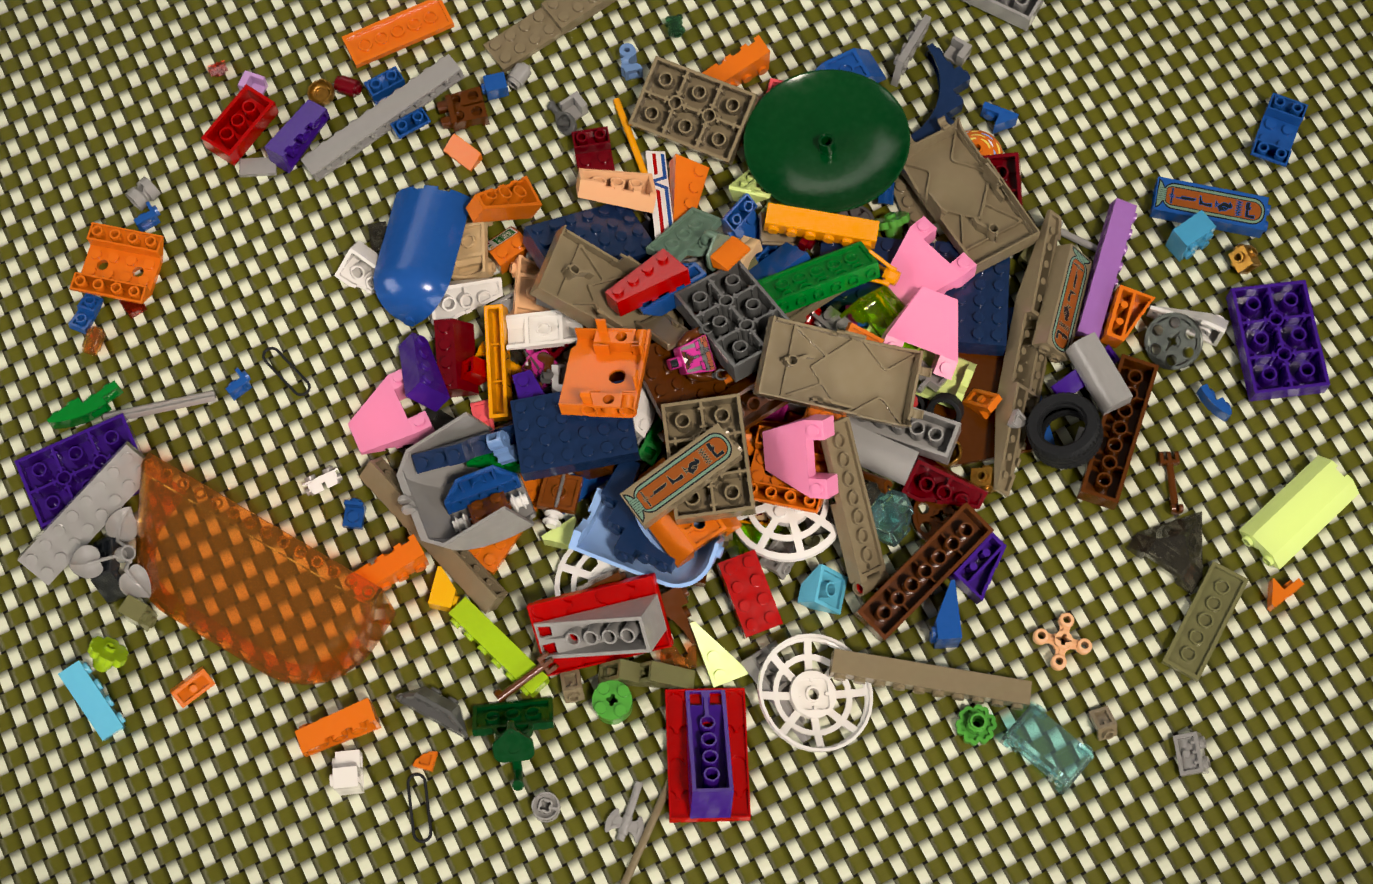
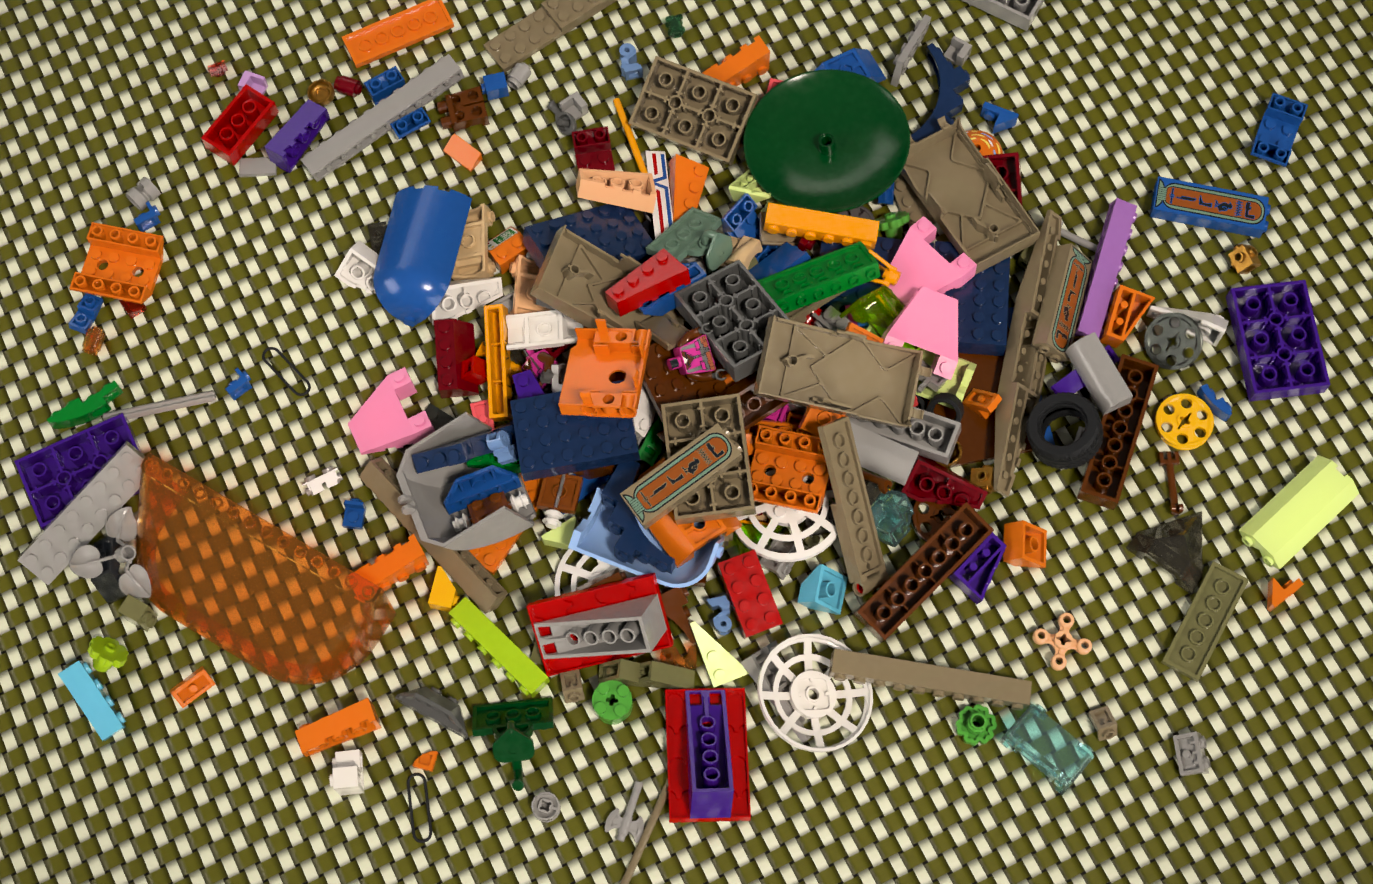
(421, 373): dark purple wedge -> none
(505, 202): orange wedge -> none
(543, 665): reddish brown hinge -> none
(721, 622): none -> medium blue leg
(729, 254): orange slope -> none
(792, 458): bright pink wedge -> none
(947, 626): blue slope -> none
(1017, 419): light grey tile -> none
(1025, 544): none -> orange slope
(1181, 413): none -> yellow wedge
(1190, 236): dark azure brick -> none

